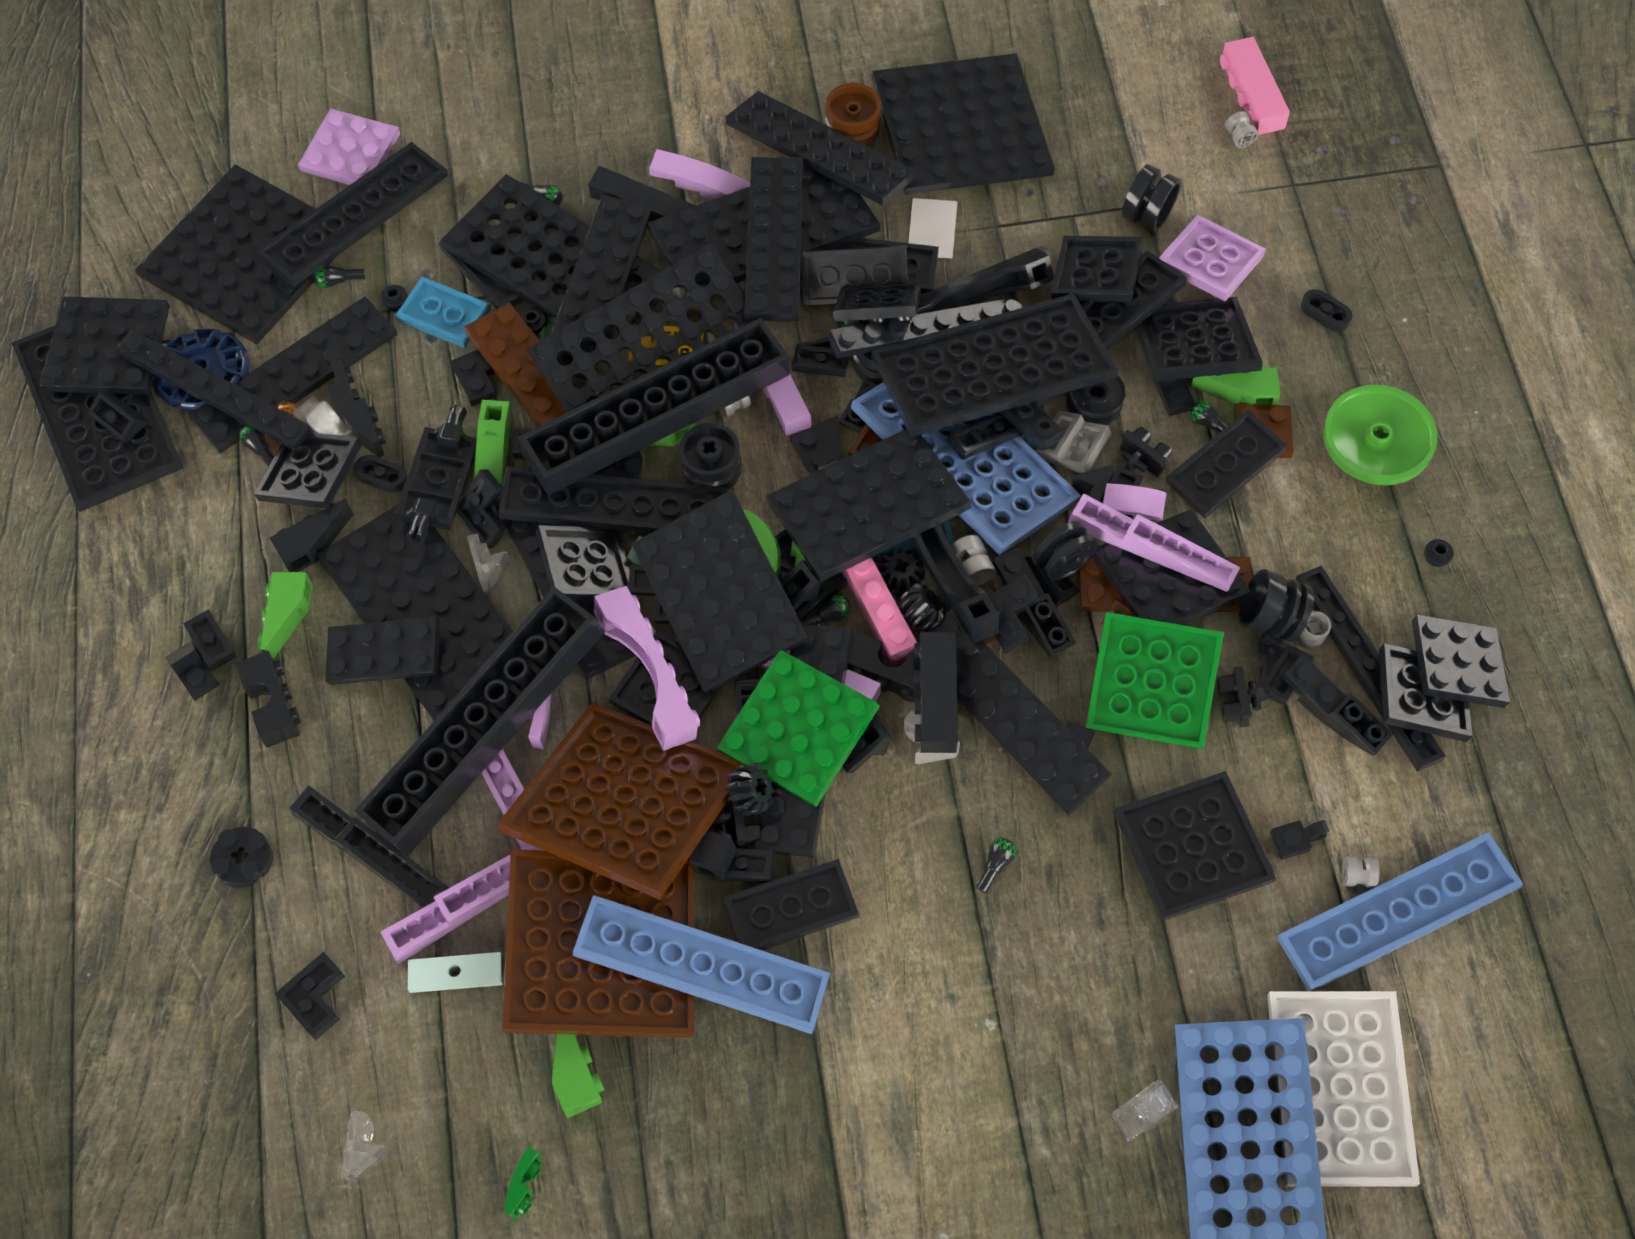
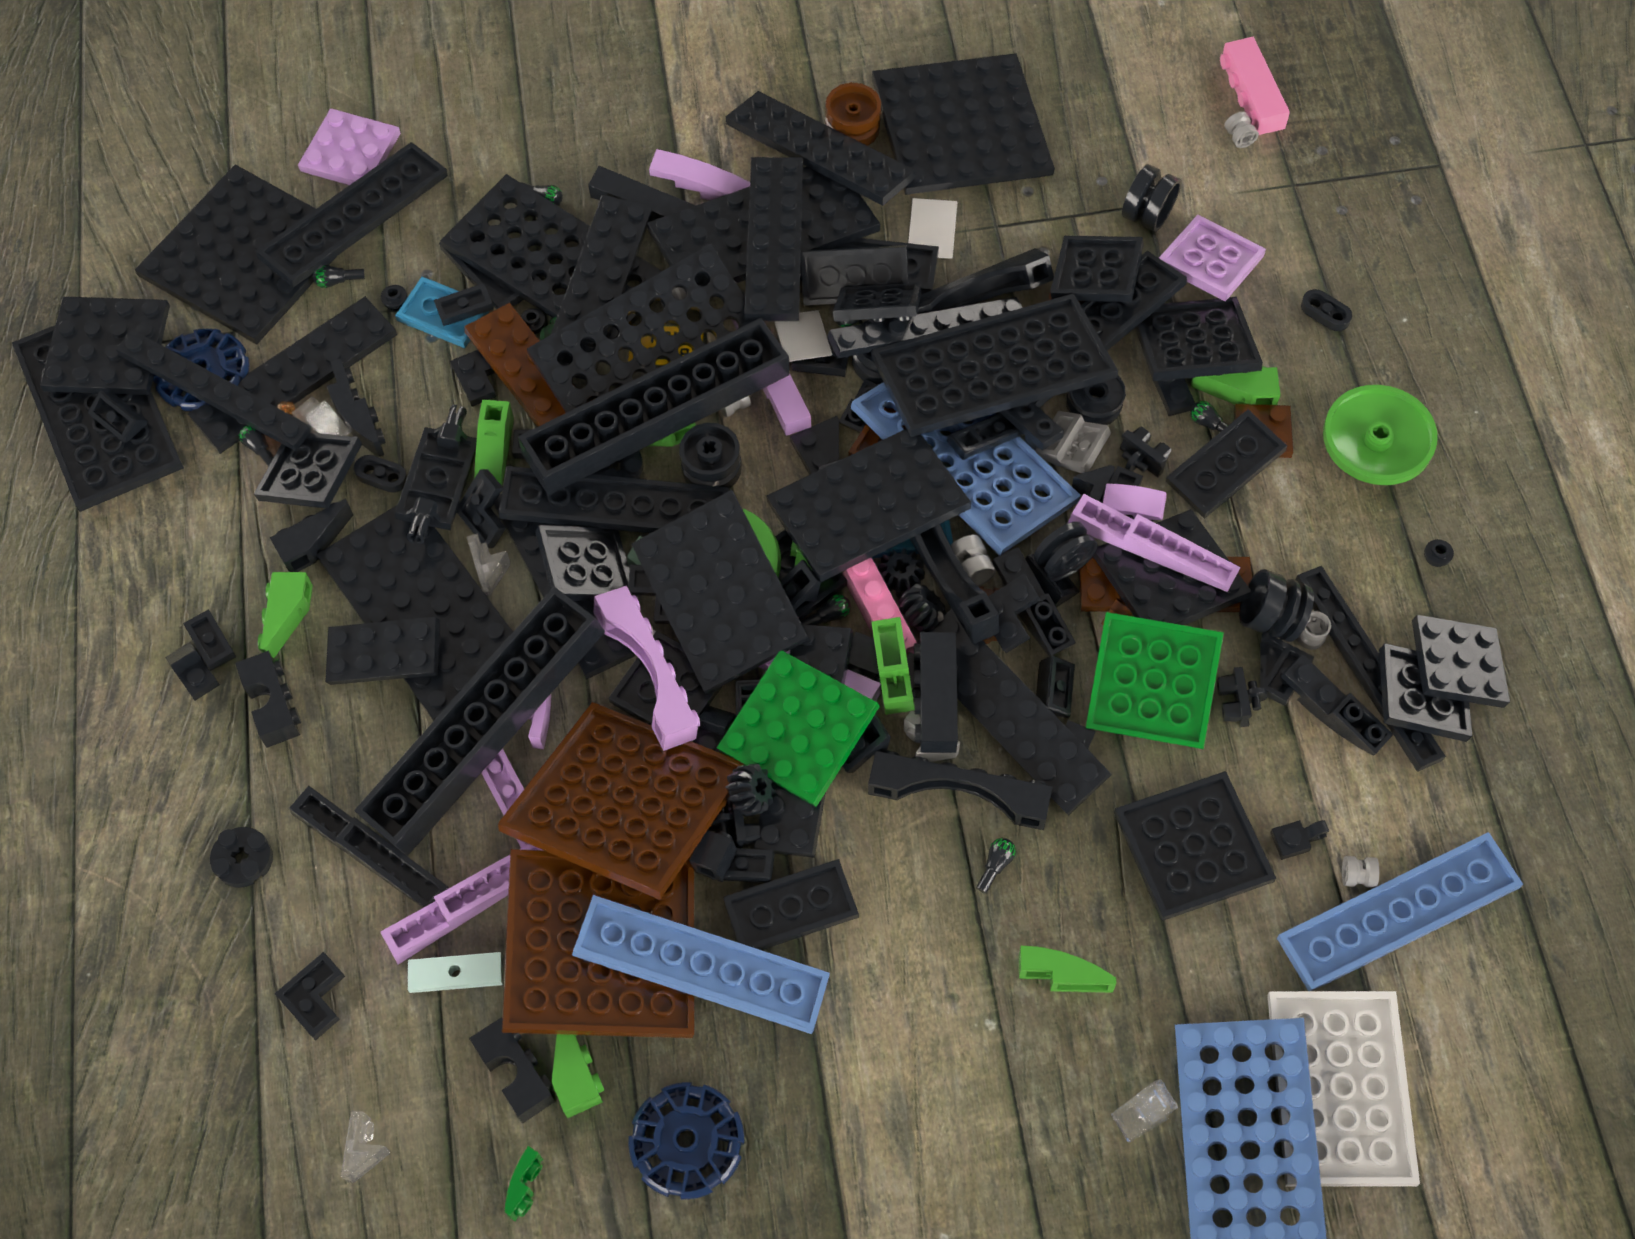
(463, 304): none -> black plate
(528, 1091): none -> black arch
(690, 1159): none -> dark blue plate
(713, 727): none -> black slope
(804, 337): none -> white sticker
(892, 665): none -> bright green slope
(1019, 800): none -> black arch
(1056, 685): none -> black slope
(1064, 970): none -> bright green slope

